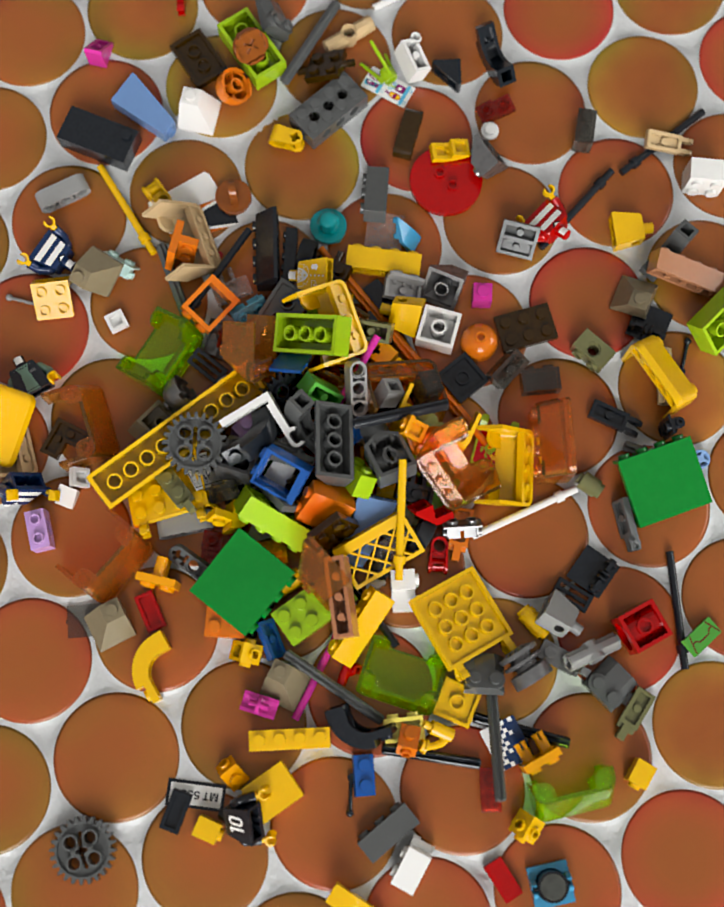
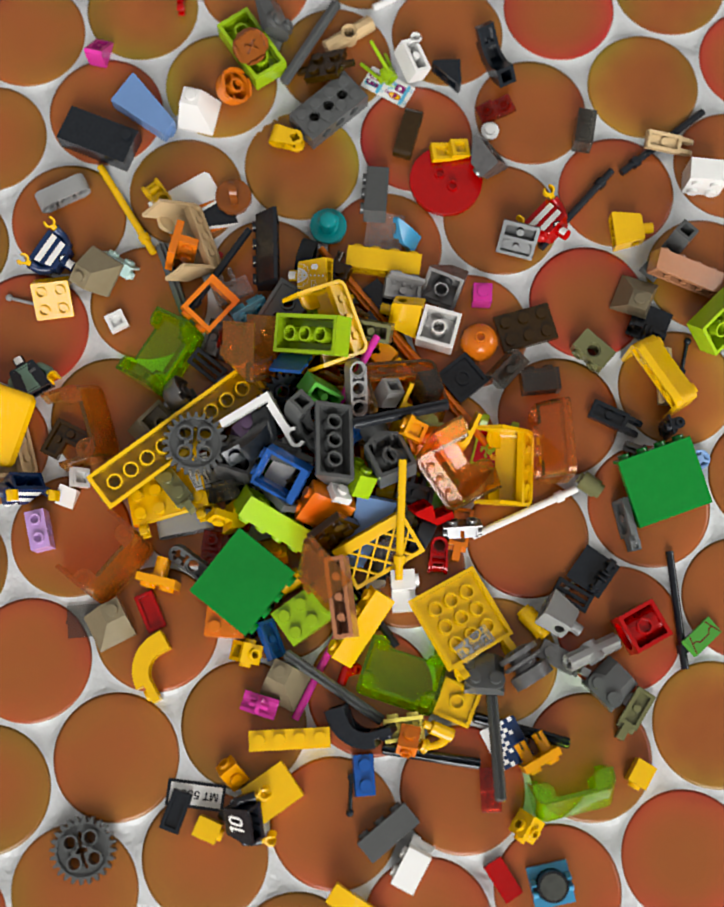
(198, 58): dark brown plate -> none
(290, 252): black piece -> none
(339, 493): none -> white plate
(474, 644): none -> clear tile

